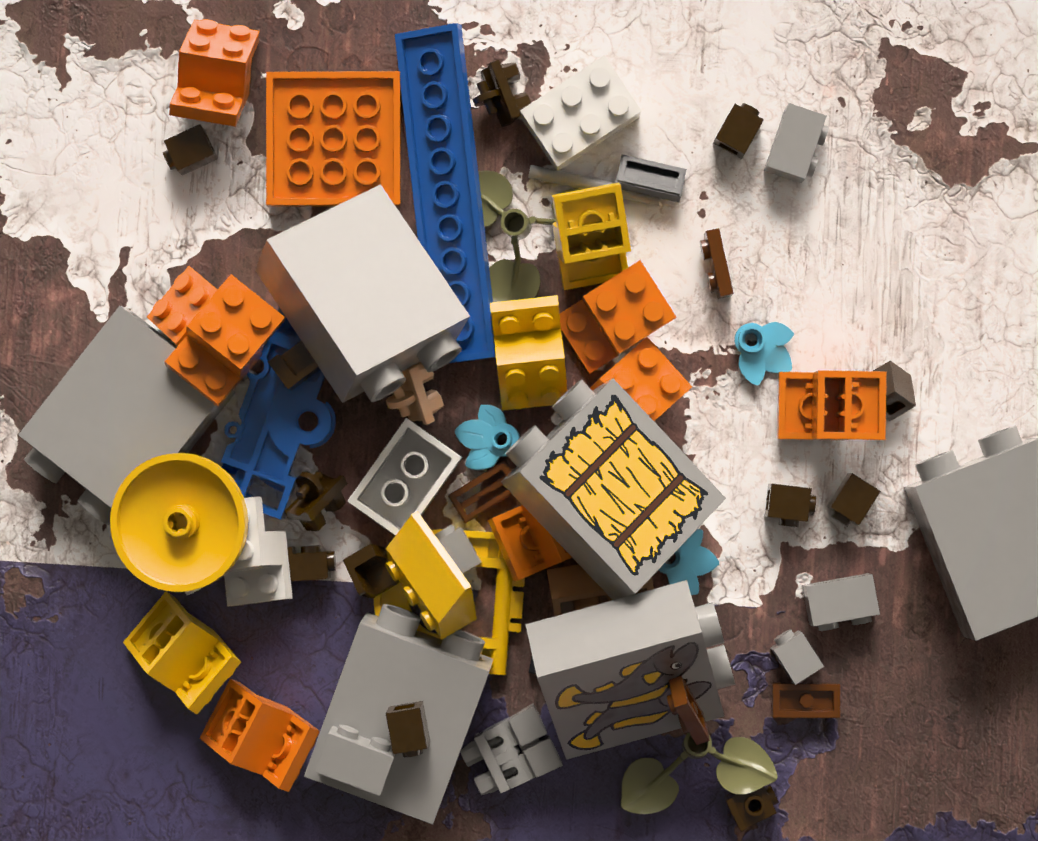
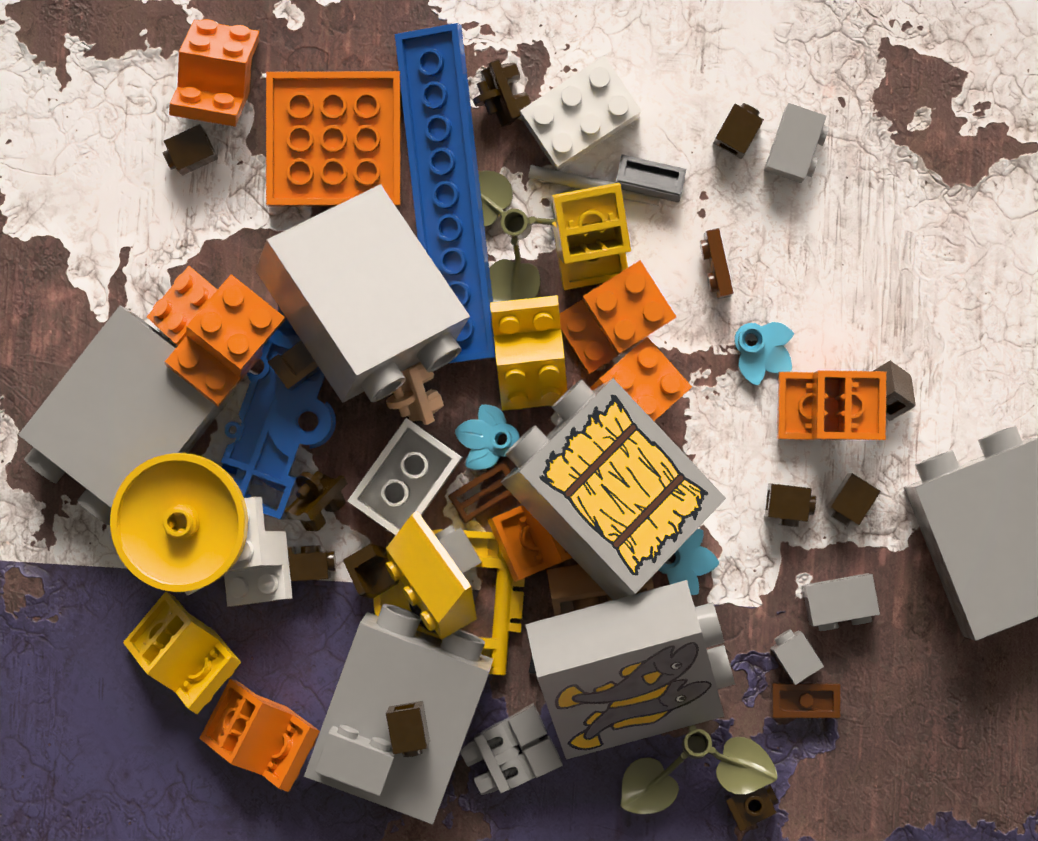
(689, 712): reddish brown plate -> none

